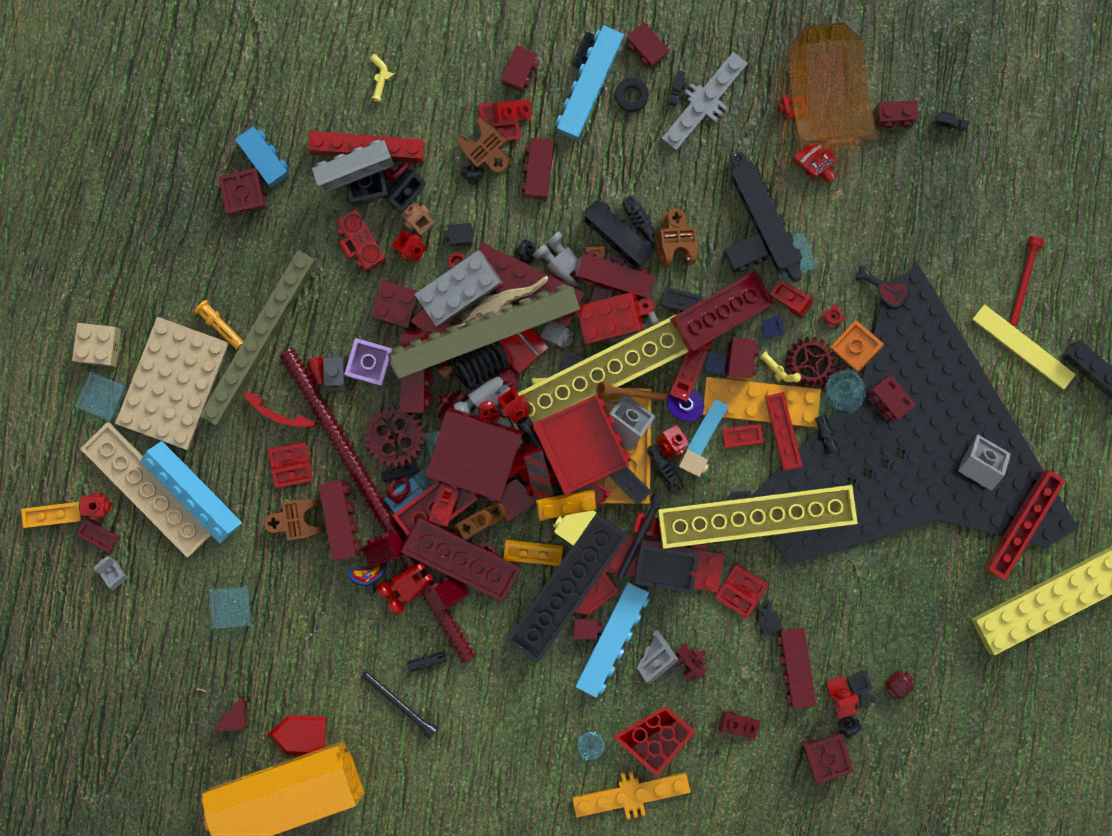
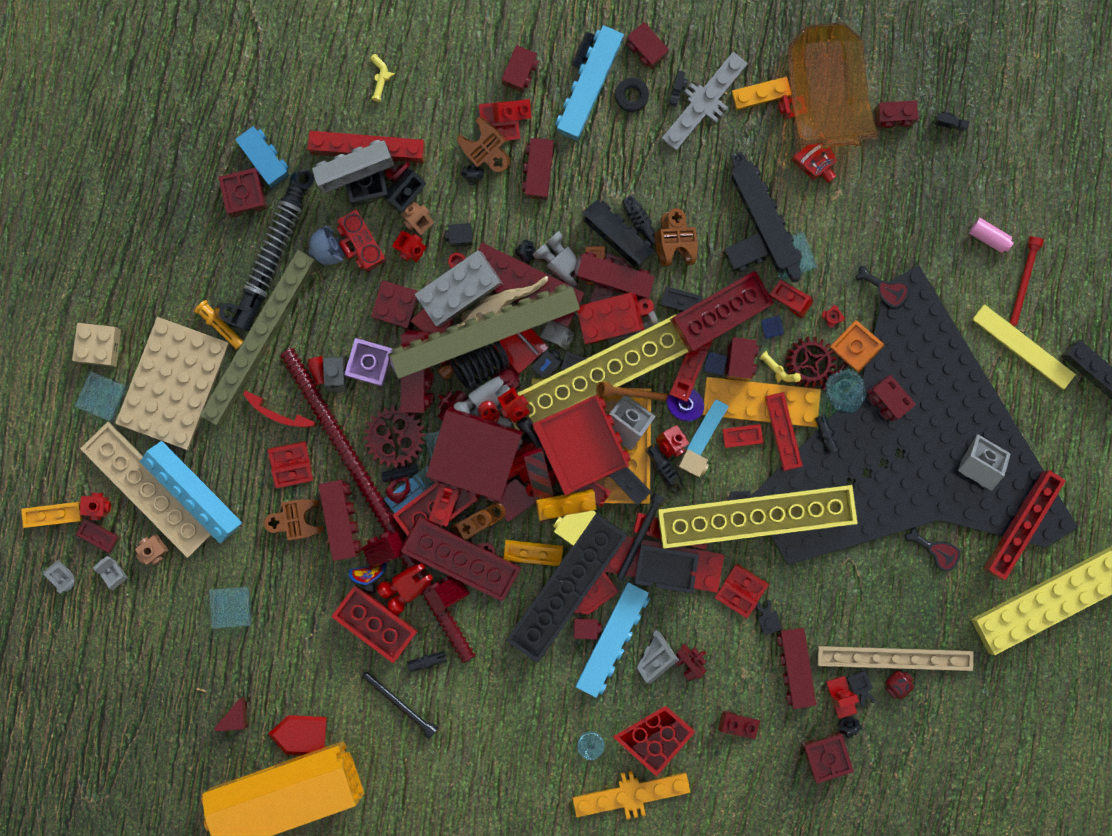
(60, 576): none -> light grey bracket
(157, 548): none -> nougat brick
(269, 257): none -> black piece
(325, 247): none -> sand blue cylinder
(374, 623): none -> red brick
(547, 363): none -> black brick
(761, 93): none -> light orange plate
(895, 658): none -> tan plate
(945, 554): none -> black piece
(991, 235): none -> bright pink brick

